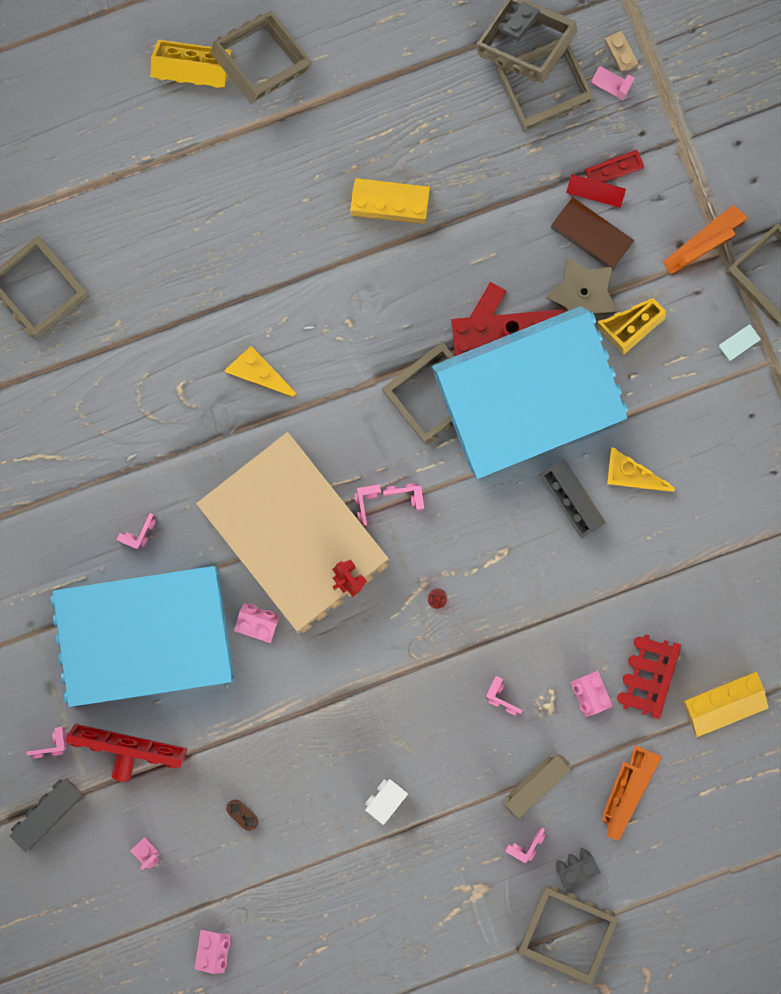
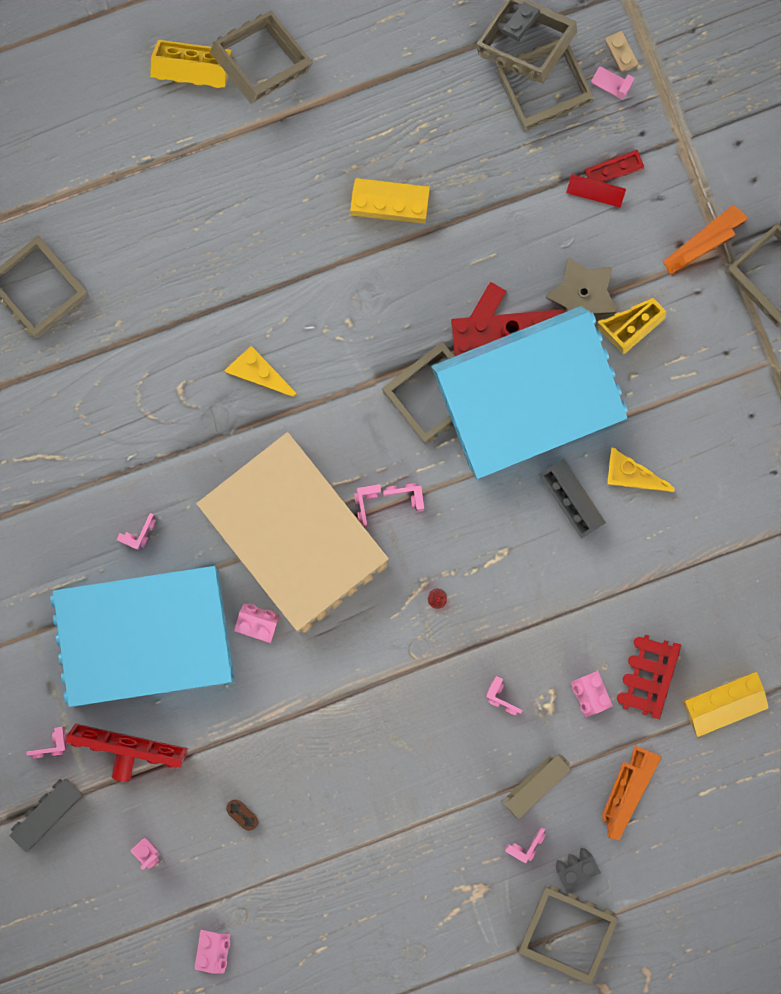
(345, 580): red hips -> none
(386, 800): white brick -> none
(592, 233): reddish brown slope -> none
(739, 342): light aqua tile -> none

